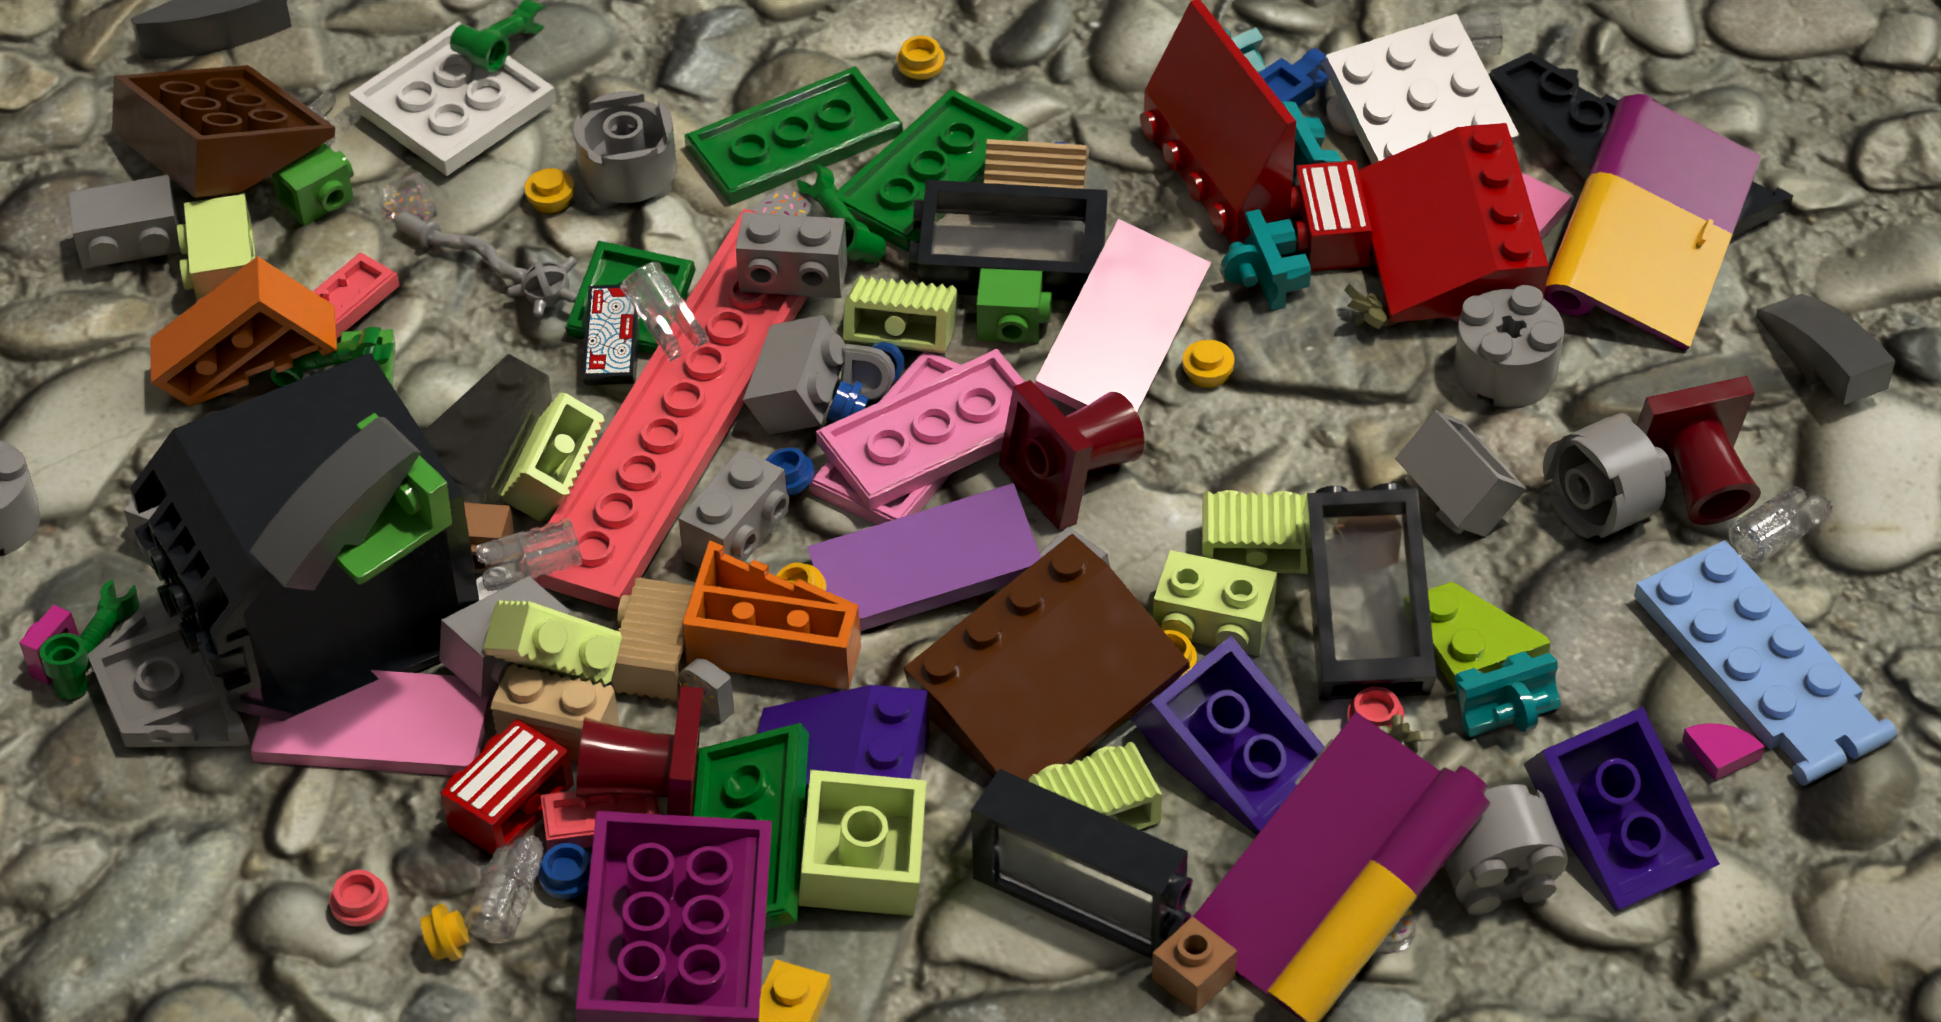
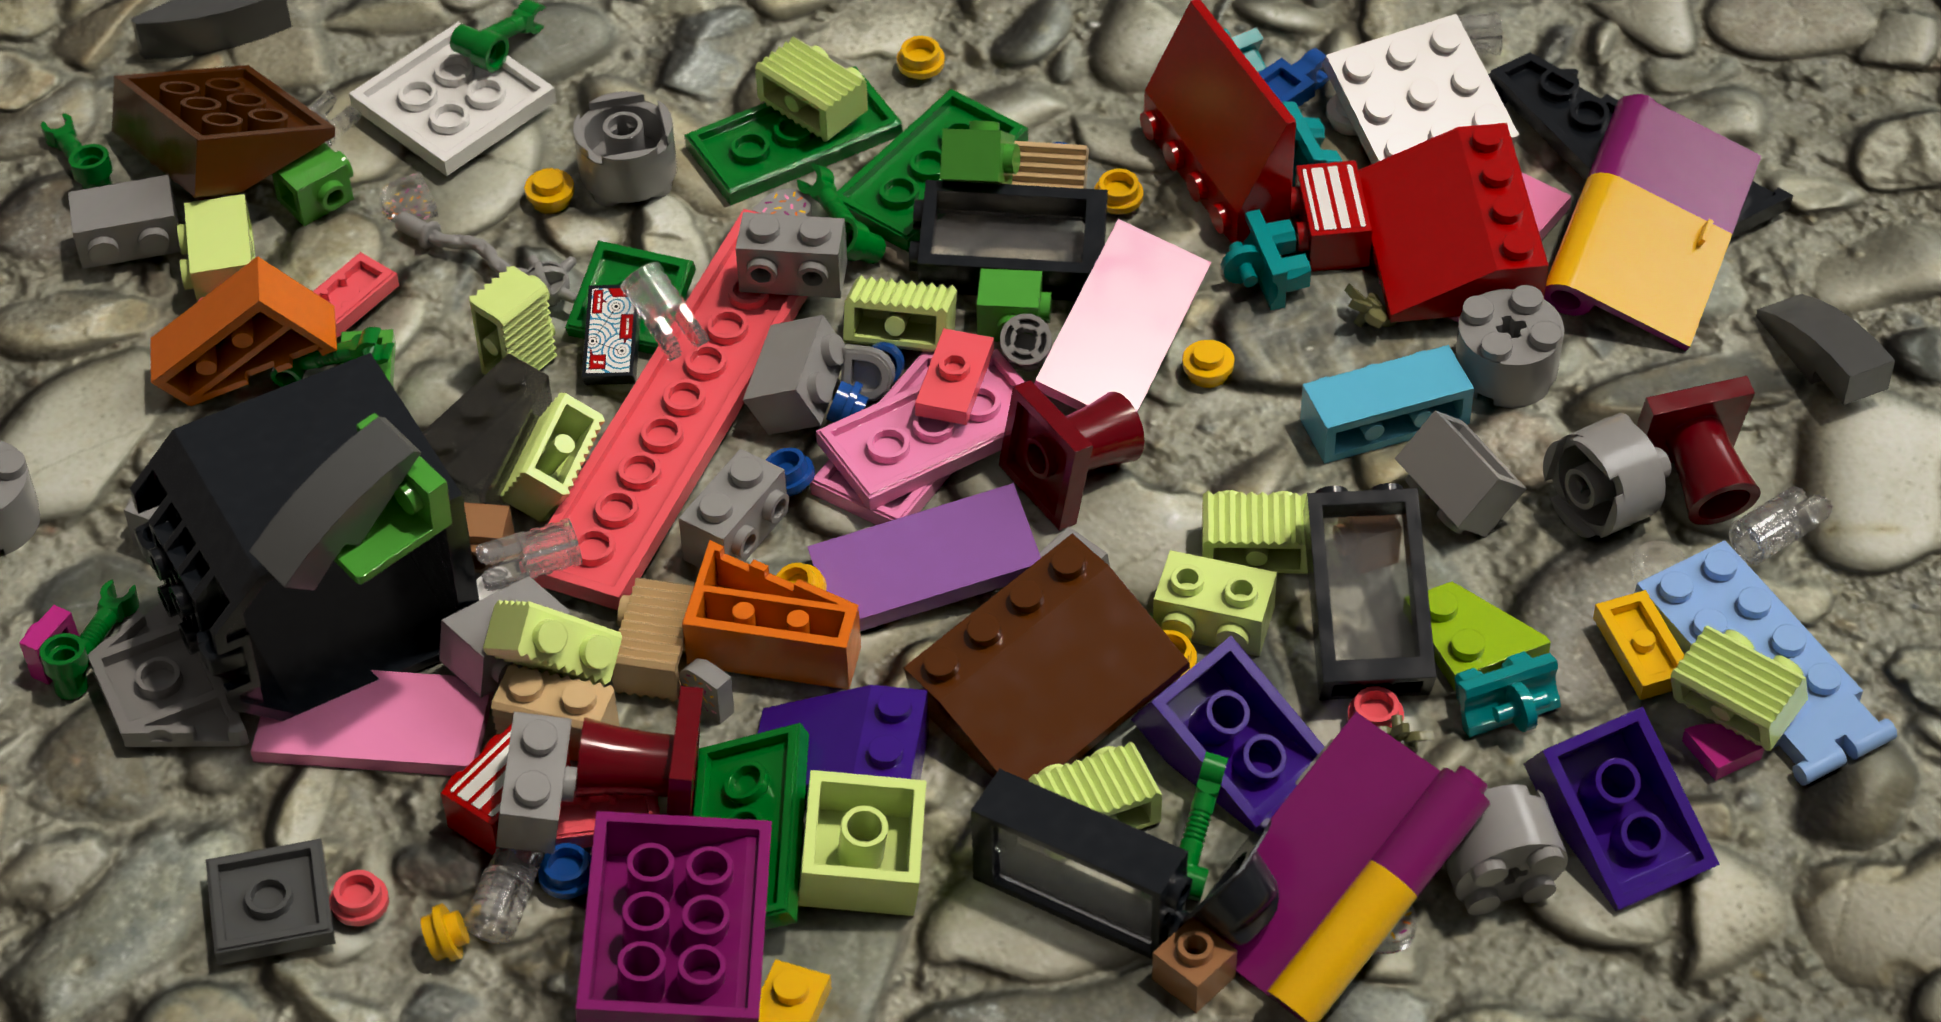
(88, 163): none -> green brick
(269, 901): none -> dark grey plate
(513, 320): none -> yellowish green brick
(535, 782): none -> light grey brick
(811, 88): none -> yellowish green brick
(954, 376): none -> coral plate
(979, 154): none -> bright green brick
(1029, 350): none -> light grey wheel
(1124, 190): none -> yellow plate
(1199, 818): none -> green brick
(1243, 895): none -> black piece
(1383, 402): none -> medium azure brick
(1639, 642): none -> yellow plate
(1740, 686): none -> yellowish green brick

